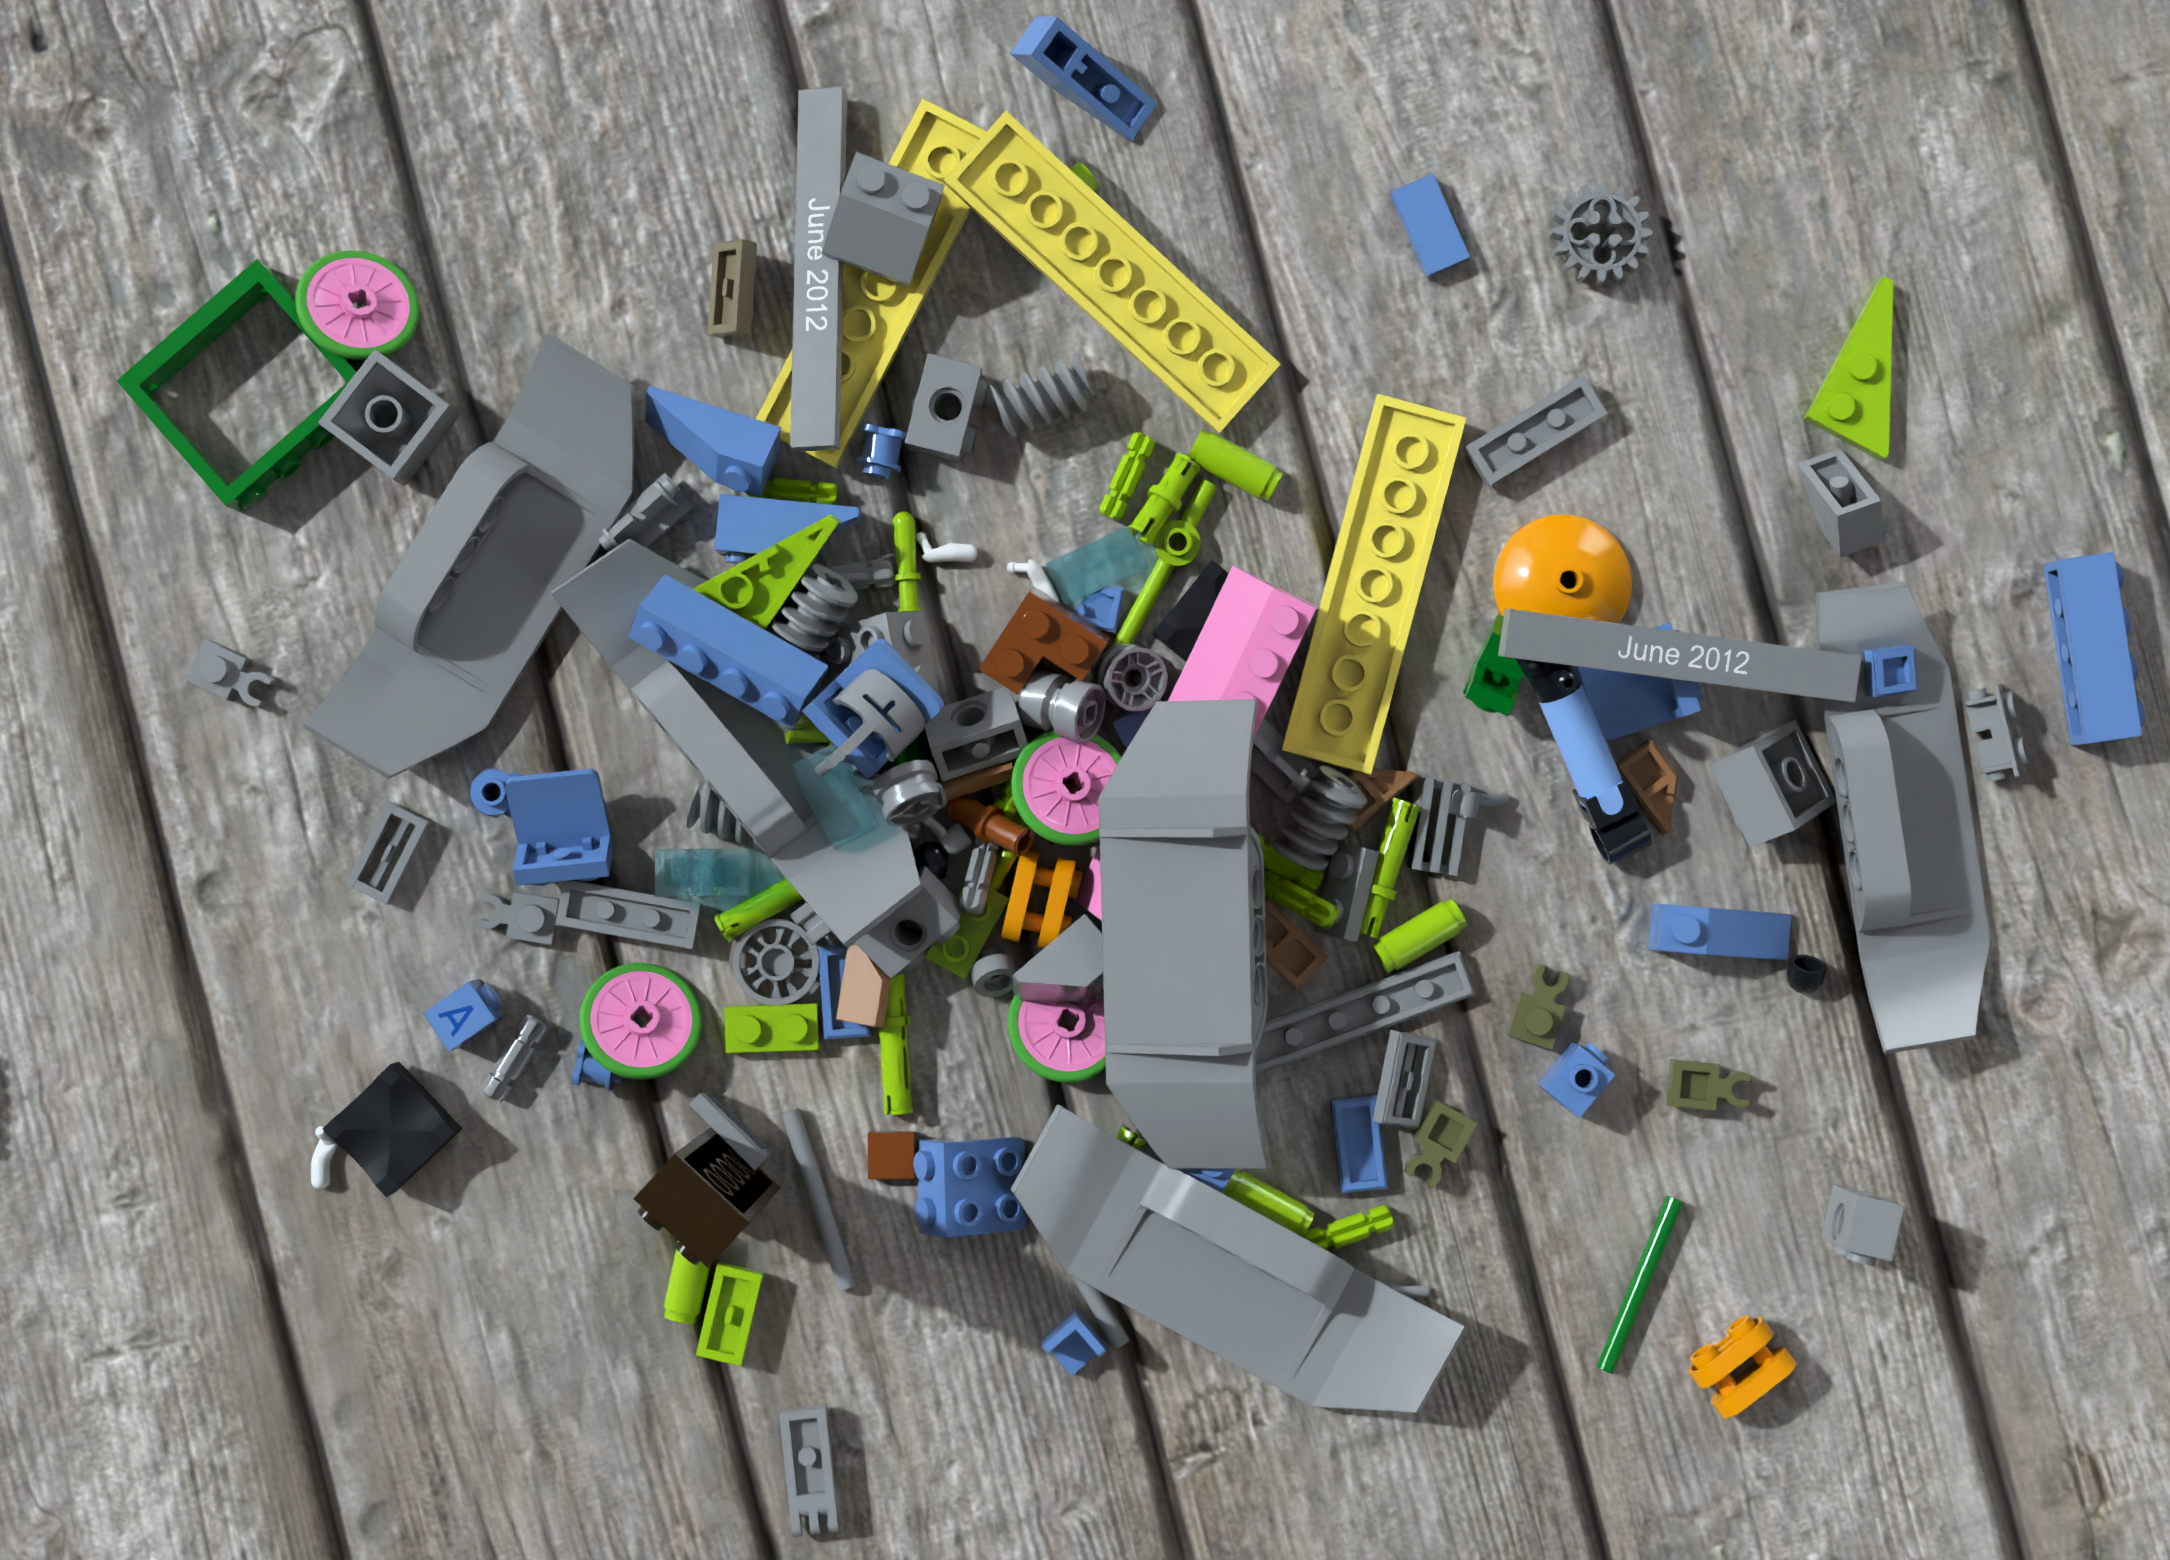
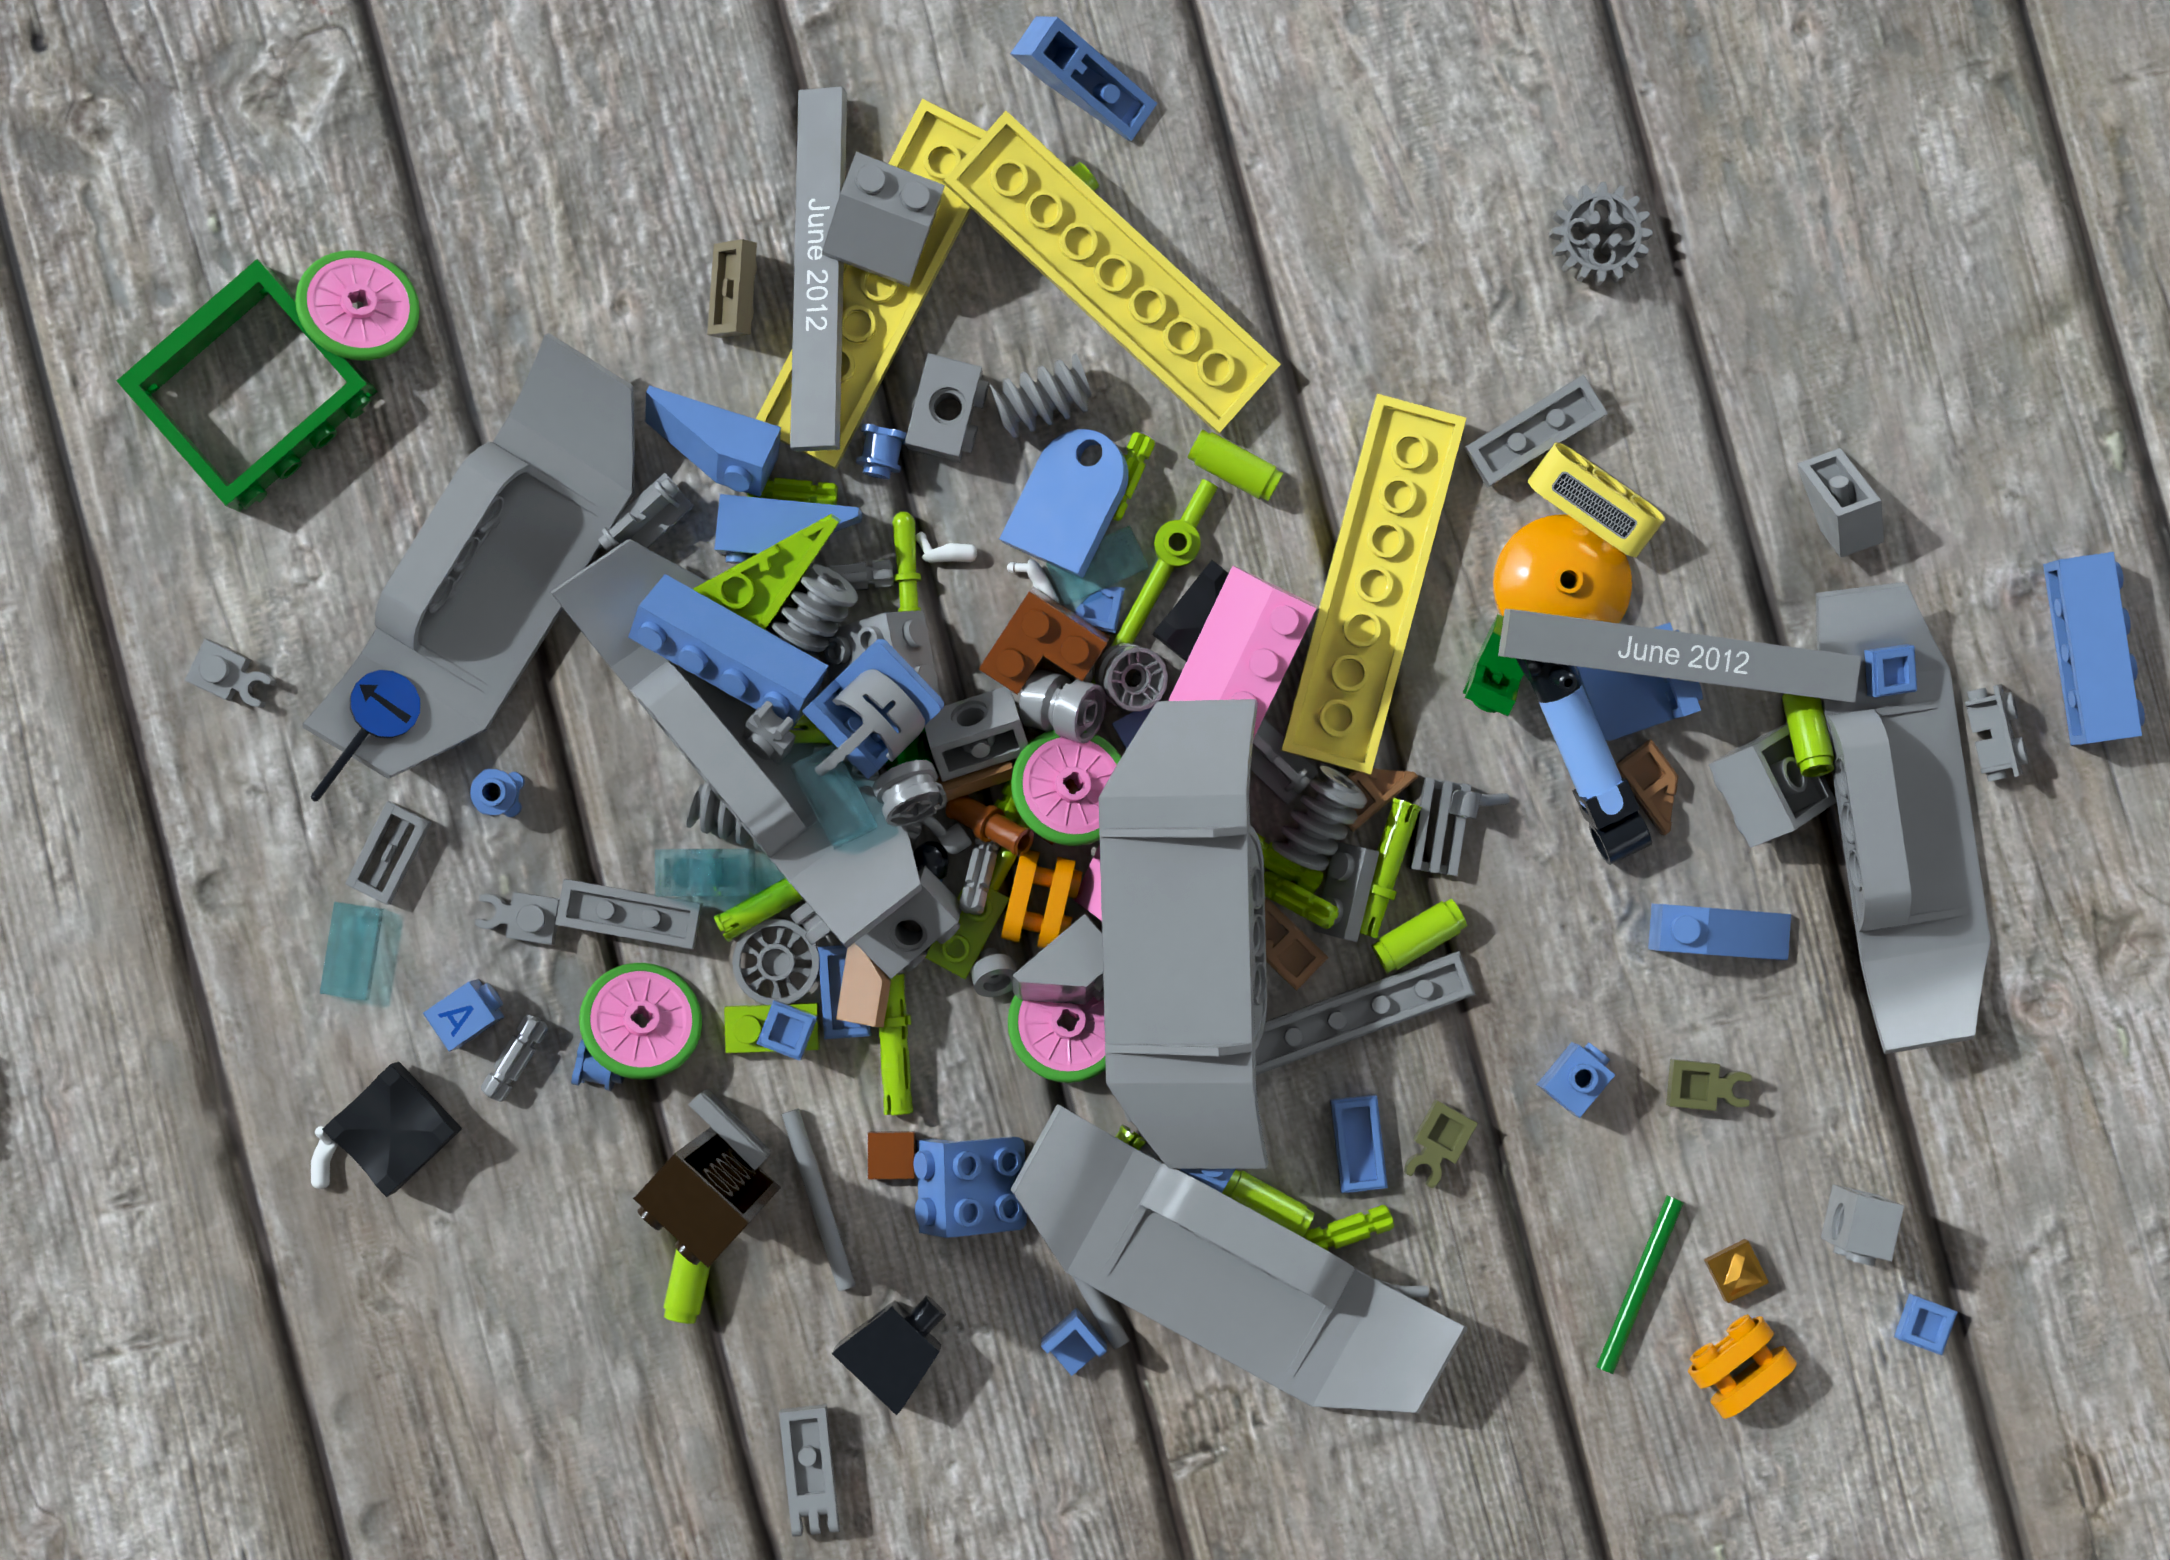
(351, 951): none -> clear light blue tile
(382, 706): none -> blue piece
(389, 418): light grey slope -> none
(560, 827): medium blue bracket -> none
(730, 1313): lime plate -> none
(769, 734): none -> light grey plate
(787, 1030): none -> medium blue tile
(893, 1350): none -> black torso
(1068, 504): none -> medium blue tile
(1164, 499): lime pin -> none
(1398, 1078): light grey tile -> none
(1429, 225): medium blue tile -> none
(1536, 1016): olive plate -> none
(1596, 499): none -> light yellow beam
(1736, 1271): none -> pearl gold tile
(1805, 973): black hinge -> none
(1809, 734): none -> lime piece
(1858, 386): lime wing -> none
(1925, 1324): none -> medium blue tile

